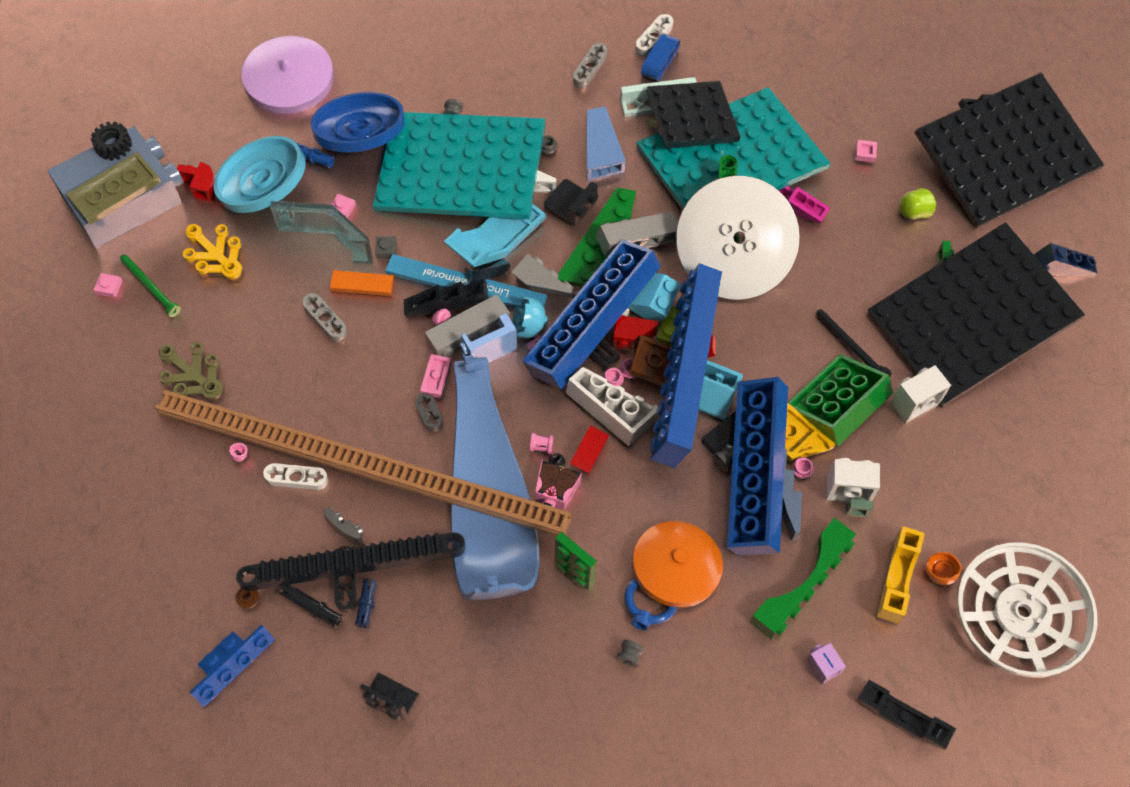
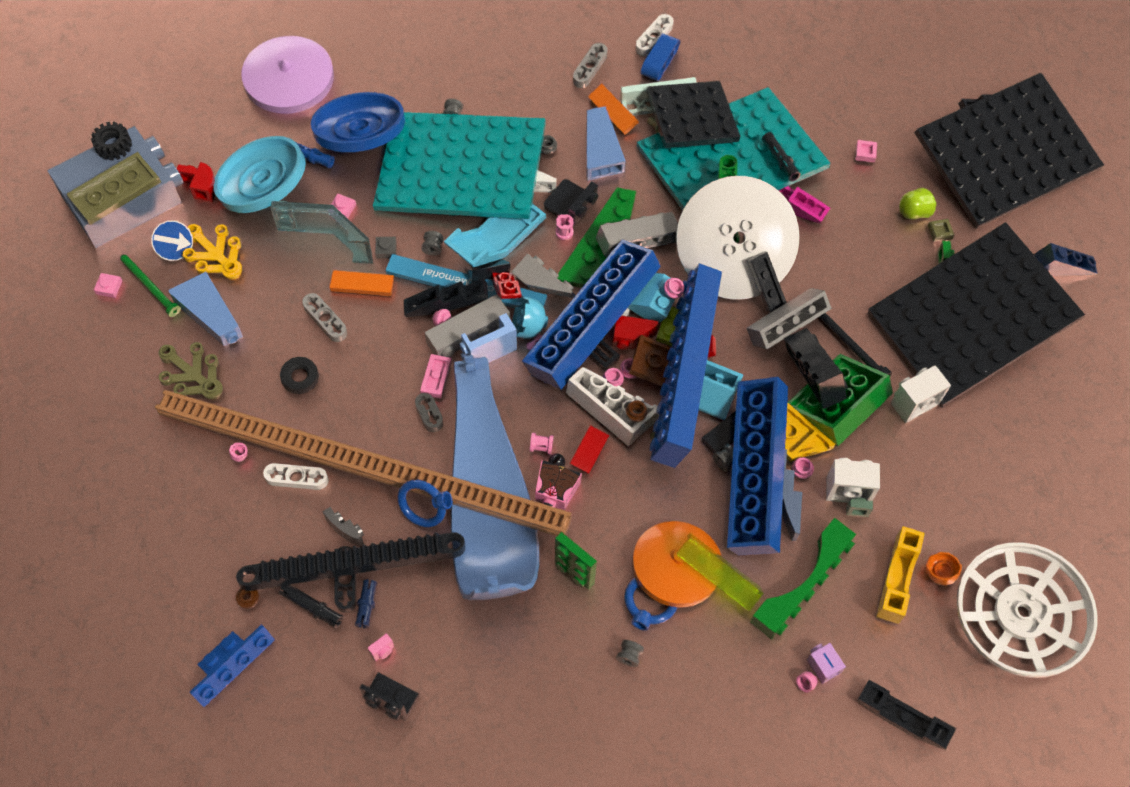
(171, 239): none -> blue piece
(206, 307): none -> medium blue slope
(305, 385): none -> black tyre
(381, 647): none -> bright pink plate
(432, 243): none -> dark grey wheel
(440, 500): none -> blue piece
(506, 286): none -> red slope
(564, 227): none -> bright pink bush
(616, 110): none -> orange tile
(636, 406): none -> reddish brown plate
(674, 288): none -> bright pink plate
(720, 572): none -> clear neon green panel
(766, 281): none -> black tile
(789, 318): none -> light grey brick
(790, 170): none -> black pin
(801, 681): none -> bright pink hinge
(816, 368): none -> black wedge
(941, 230): none -> olive tile

